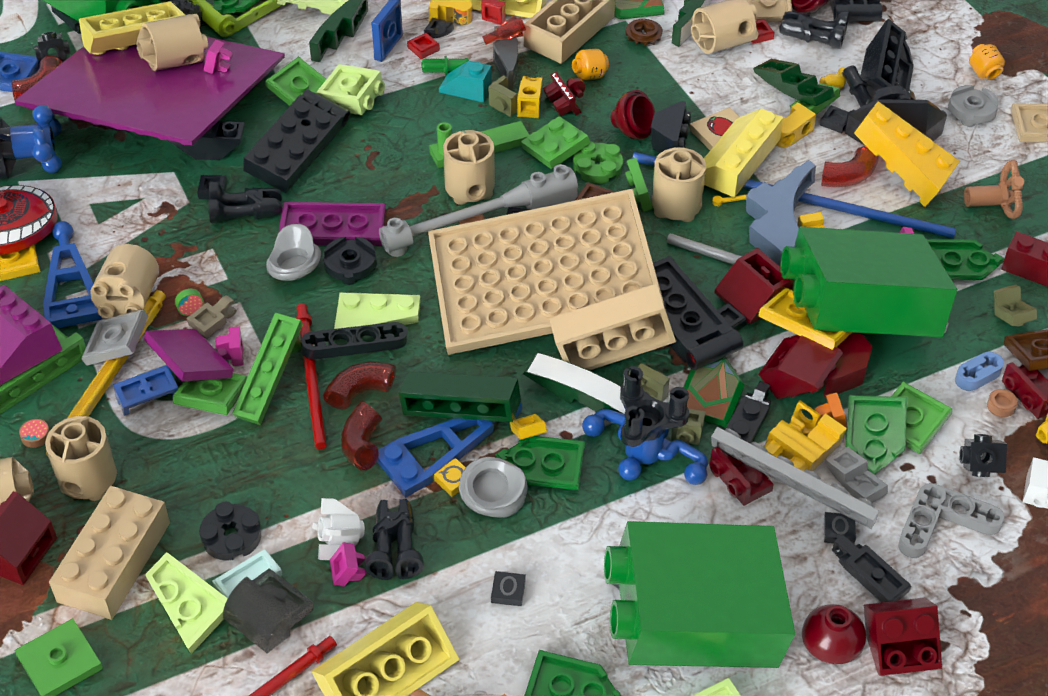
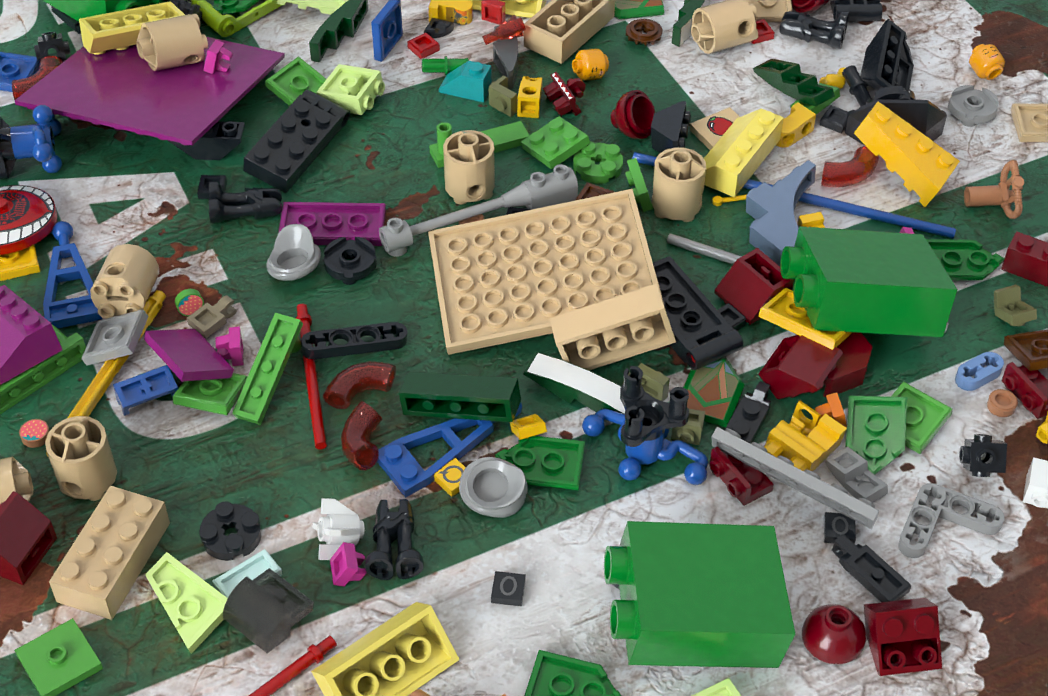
(370, 309): yellowish green wing -> none

